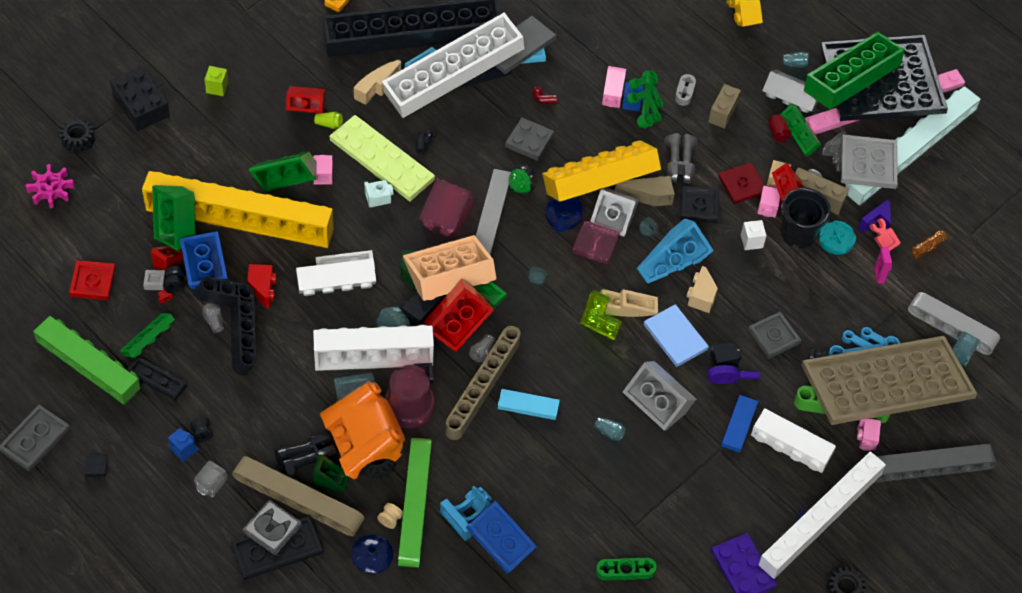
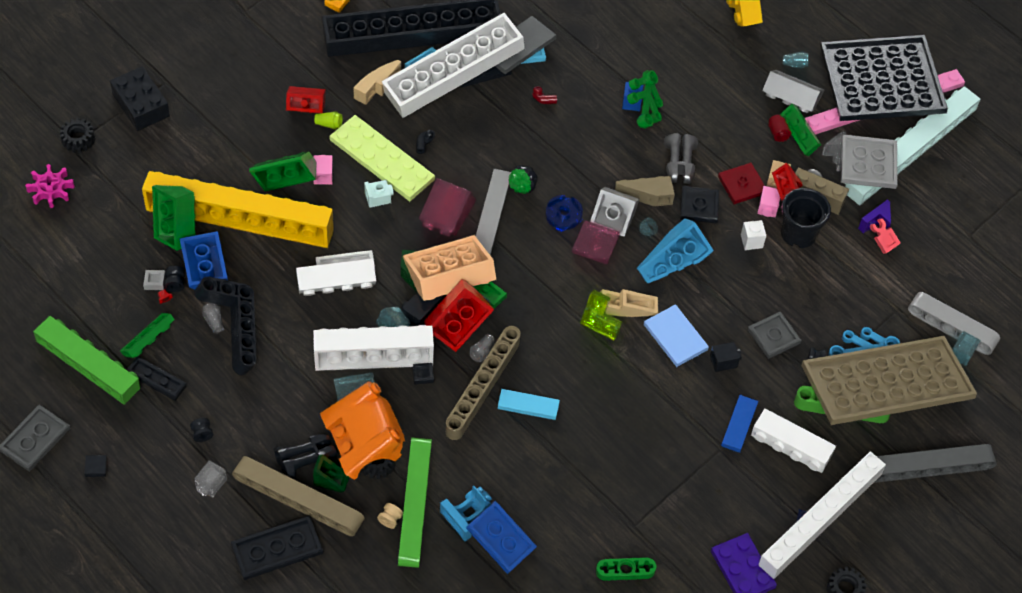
(92, 280): red plate -> none
(165, 256): red slope -> none
(182, 444): blue brick -> none
(216, 81): lime brick -> none
(261, 280): red slope -> none
(272, 527): tile -> none
(375, 561): clear blue dish -> none
(410, 396): clear pink piece -> none
(529, 139): dark grey plate -> none
(536, 277): clear light blue piece -> none
(601, 170): yellow brick -> none
(612, 429): clear light blue cone -> none
(613, 87): bright pink slope -> none
(659, 395): light grey slope -> none
(683, 89): light grey beam -> none
(703, 292): tan slope -> none
(724, 106): dark tan brick -> none
(728, 374): dark purple piece -> none
(837, 237): teal tile -> none
(853, 70): green brick -> none
(868, 434): bright pink brick -> none
(883, 265): dark pink plate -> none
(929, 243): clear orange pin -> none

